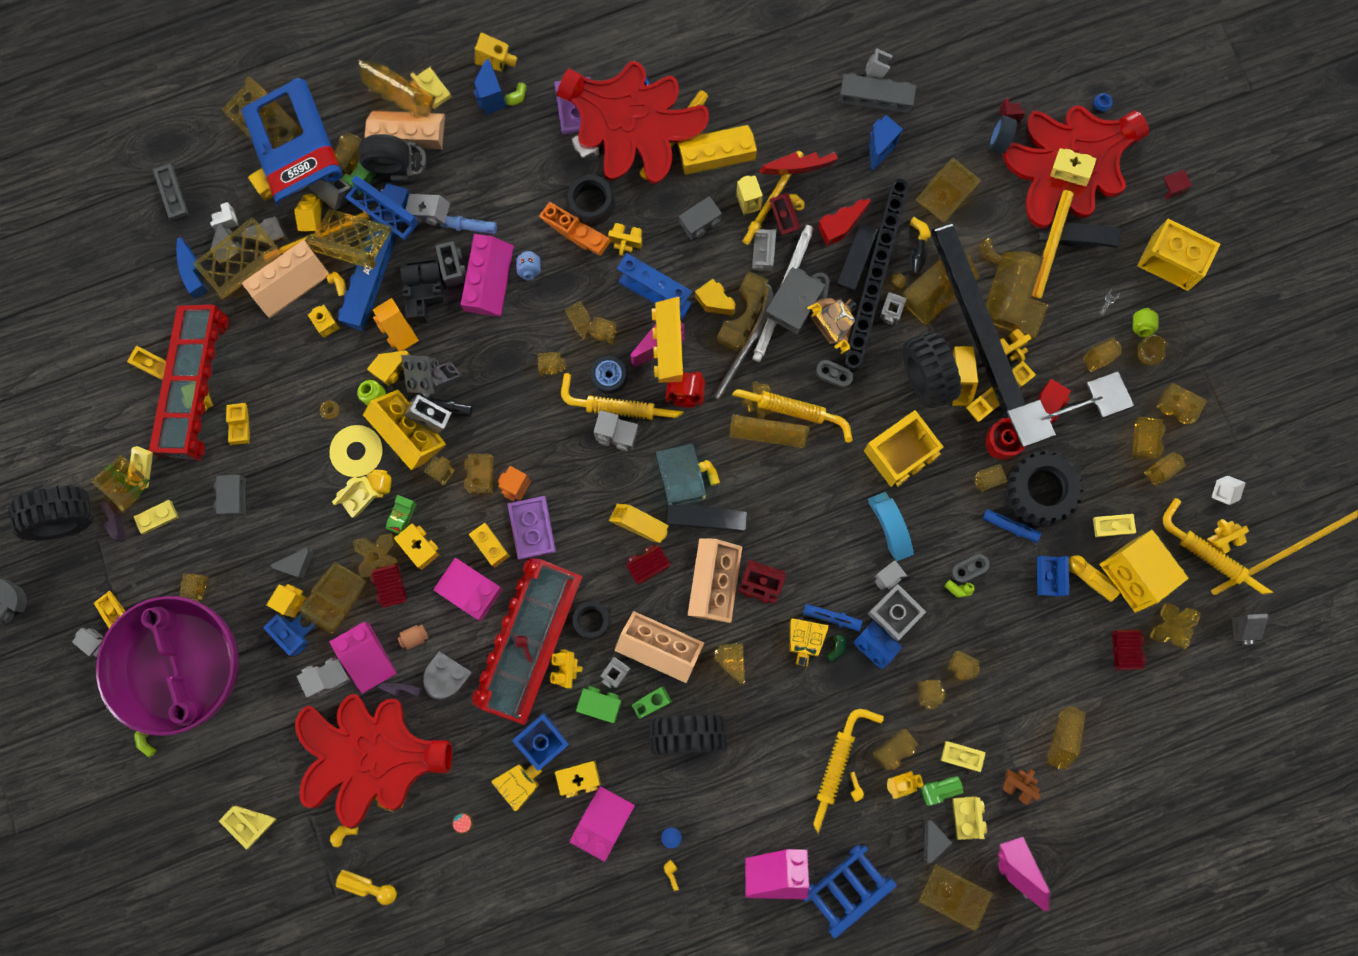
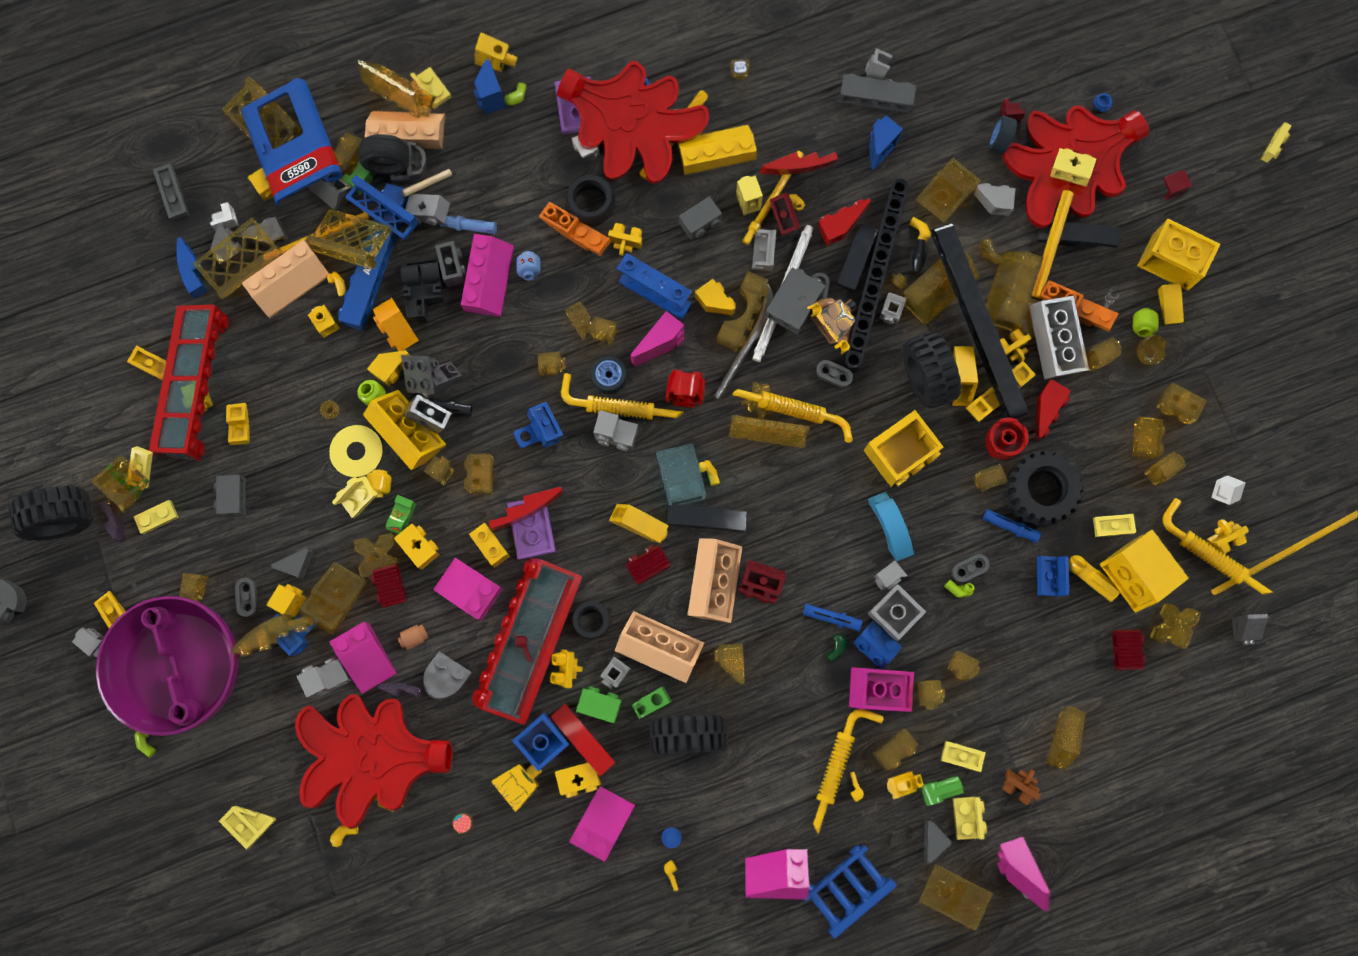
(244, 598): none -> dark grey plate
(265, 634): none -> clear yellow slope
(308, 213): yellow slope -> none
(363, 886): yellow piece -> none
(427, 182): none -> tan bar
(513, 484): orange brick -> none
(533, 504): none -> red slope
(542, 427): none -> blue piece
(583, 740): none -> red slope
(668, 340): yellow slope -> none
(740, 68): none -> tile
(806, 639): yellow torso -> none
(881, 689): none -> dark pink slope
(996, 199): none -> light grey slope
(1034, 424): hinge -> none
(1058, 337): none -> light grey slope
(1088, 312): none -> orange slope
(1171, 303): none -> yellow slope
(1274, 146): none -> light yellow plate

